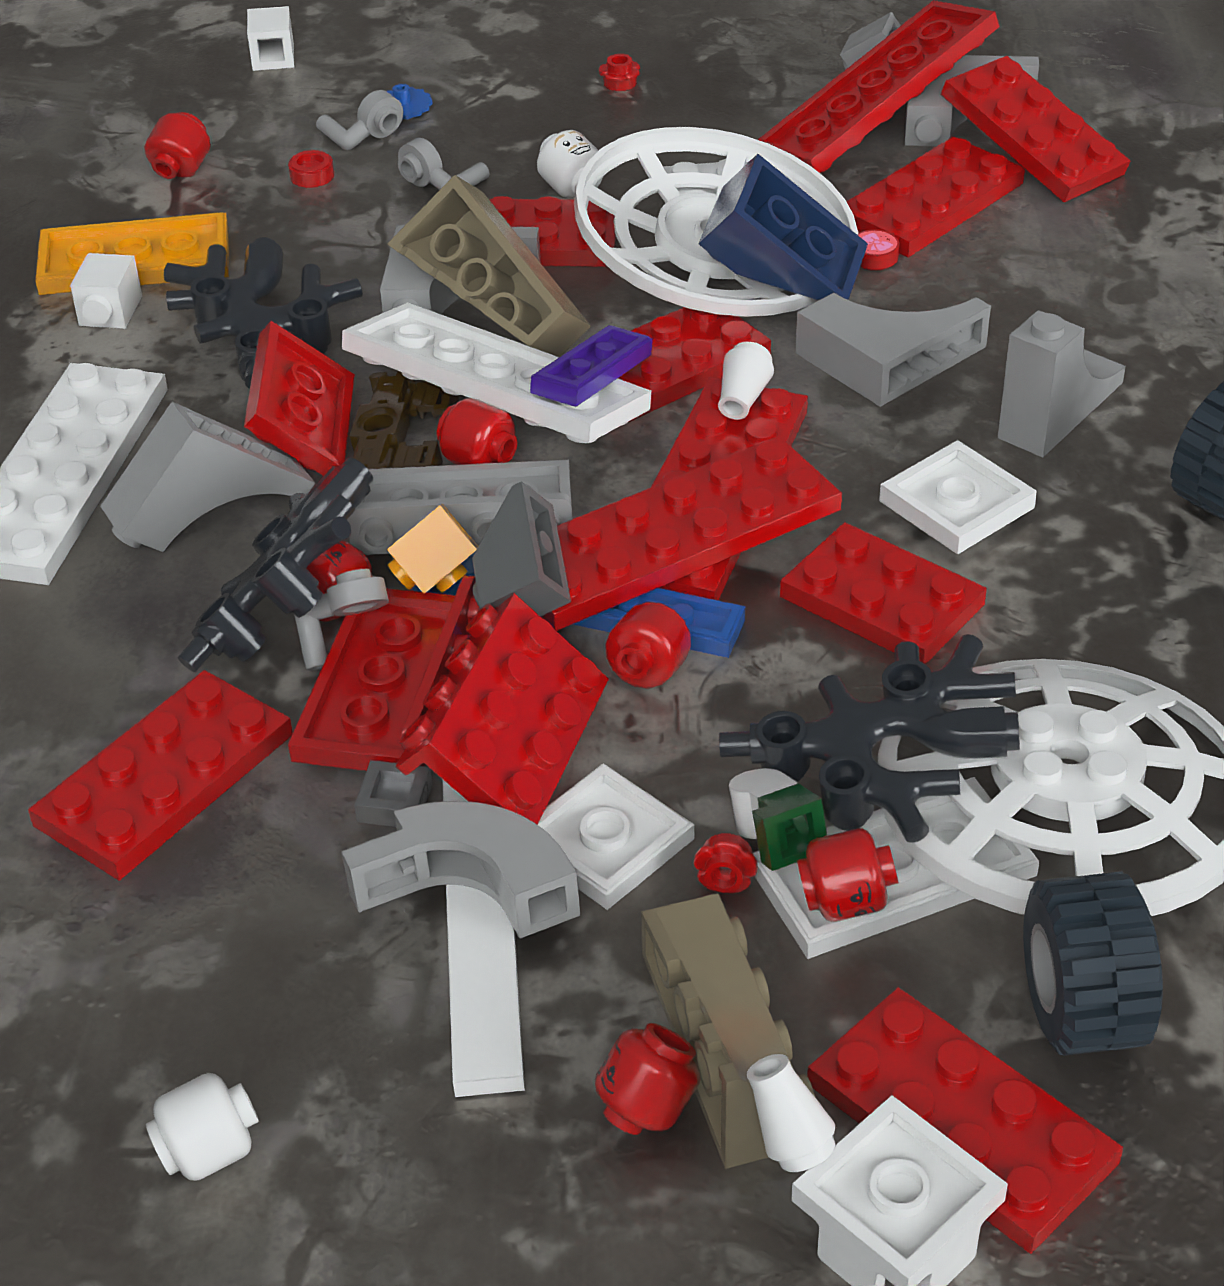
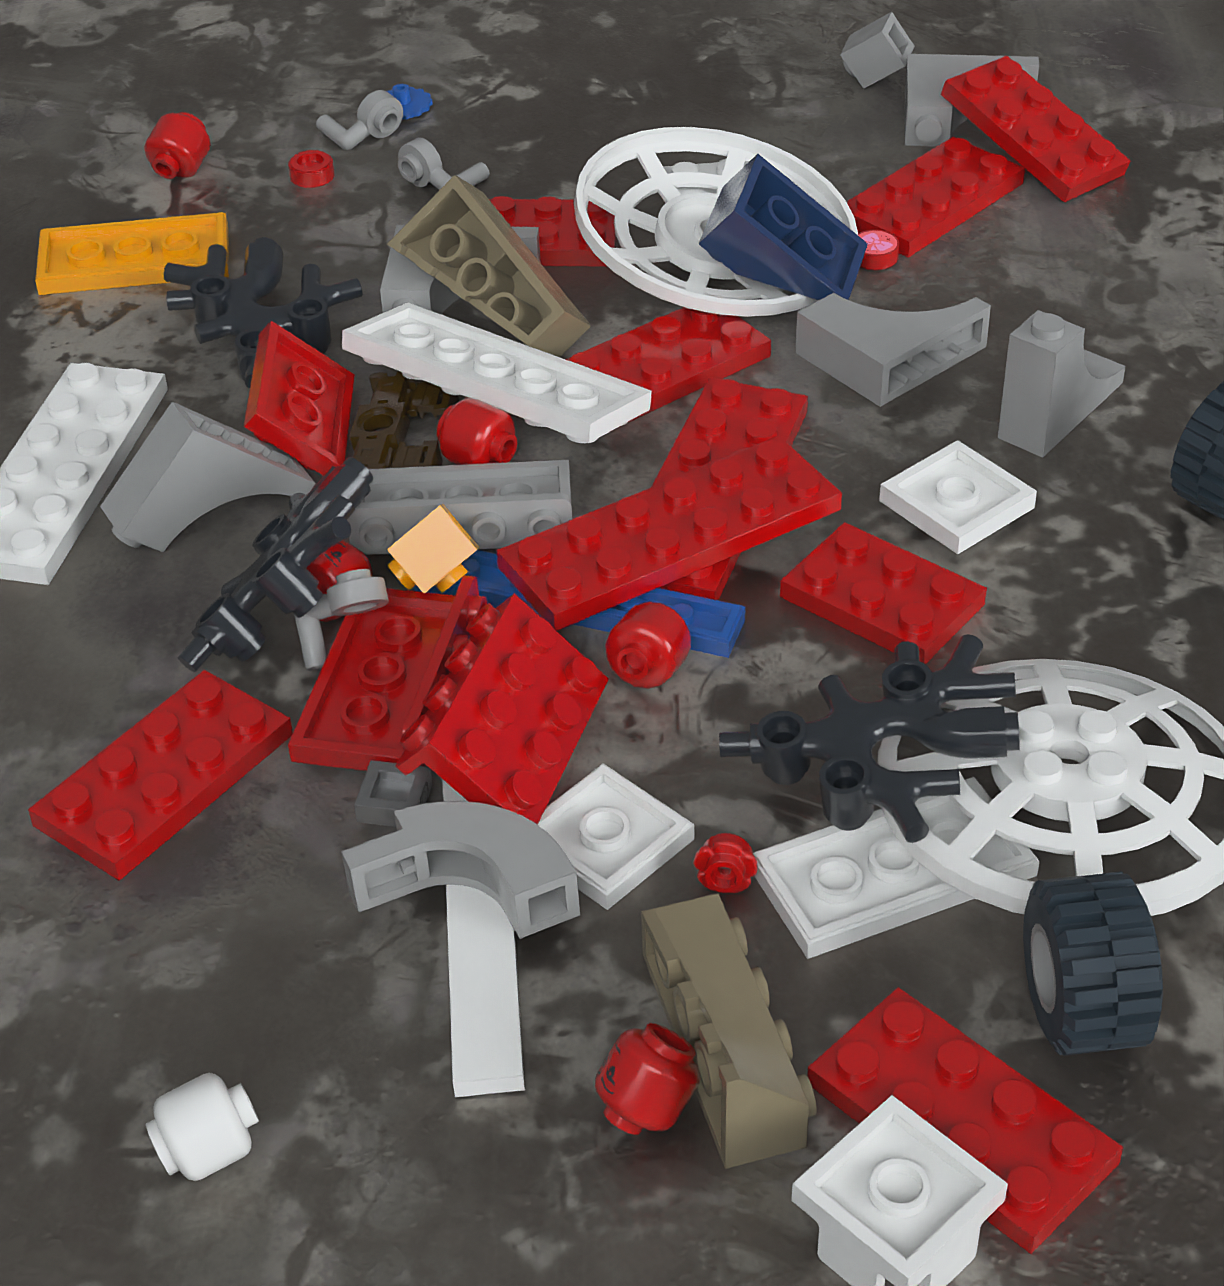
(106, 290): white brick -> none
(270, 38): white brick -> none
(522, 555): dark grey slope -> none
(563, 159): white head -> none
(591, 365): dark purple tile -> none
(619, 72): red plate -> none
(745, 375): white cone -> none
(772, 811): dark green leg -> none
(790, 1117): white cone -> none
(847, 875): red head -> none
(881, 82): red plate -> none

